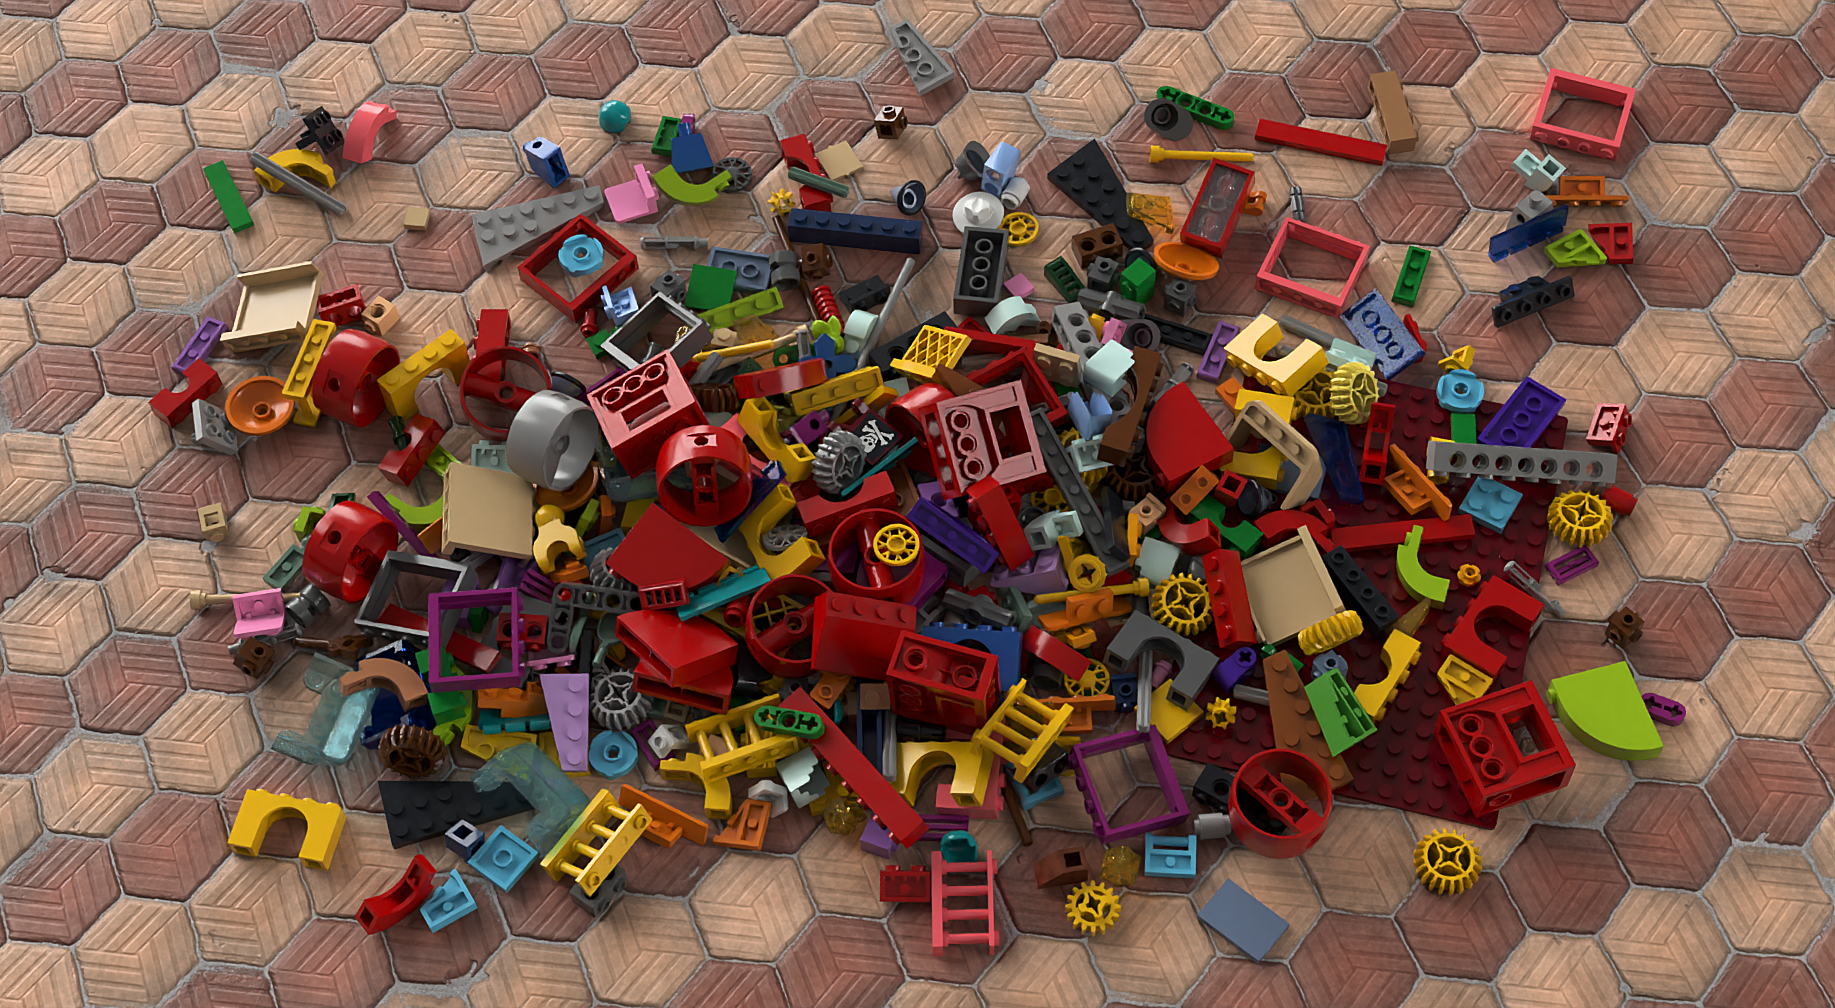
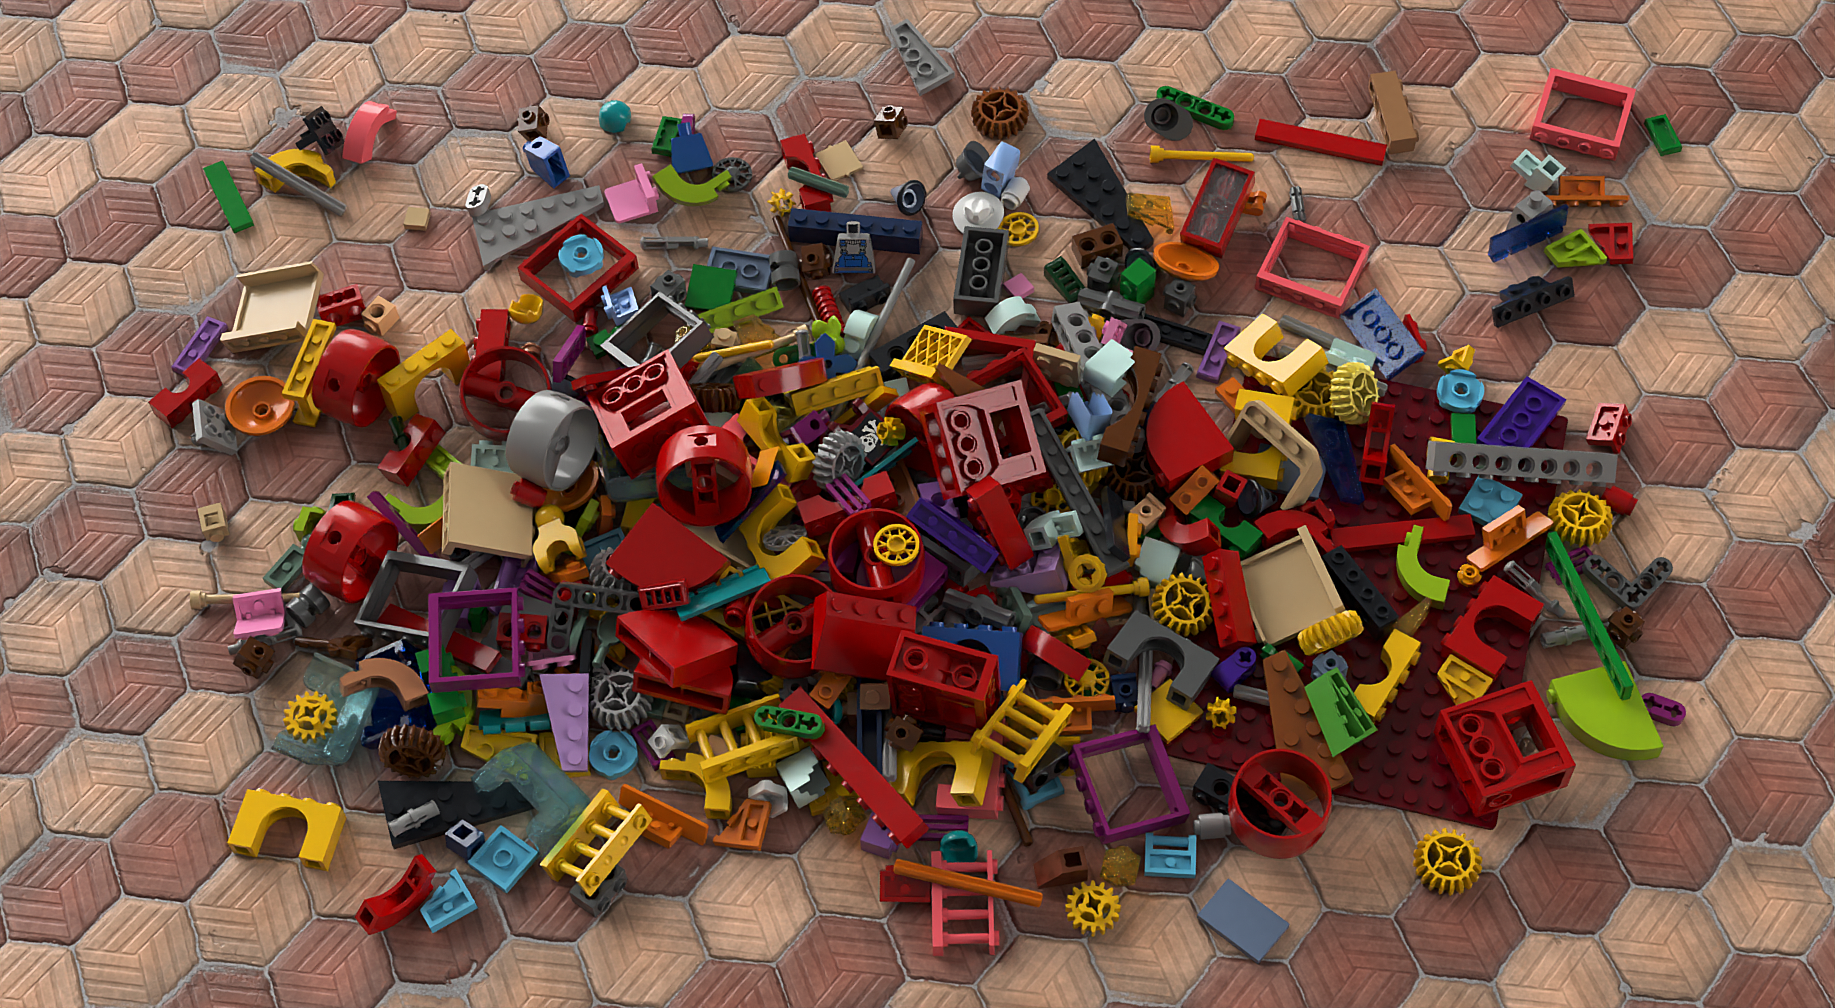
(306, 727): none -> yellow gear
(413, 818): none -> light grey pin
(478, 200): none -> light grey beam
(527, 309): none -> yellow hair
(528, 493): none -> red brick
(532, 122): none -> reddish brown brick
(569, 353): none -> magenta tile
(589, 383): none -> red plate
(764, 466): none -> light orange sticker
(854, 251): none -> torso
(858, 493): none -> magenta tile
(891, 431): none -> yellow gear
(912, 736): none -> reddish brown brick
(968, 883): none -> orange axle
(999, 113): none -> dark orange gear
(1411, 276): green tile -> none
(1507, 535): none -> orange bracket
(1564, 635): none -> light grey pin
(1589, 616): none -> green tile
(1625, 587): none -> dark grey beam
(1663, 135): none -> green tile

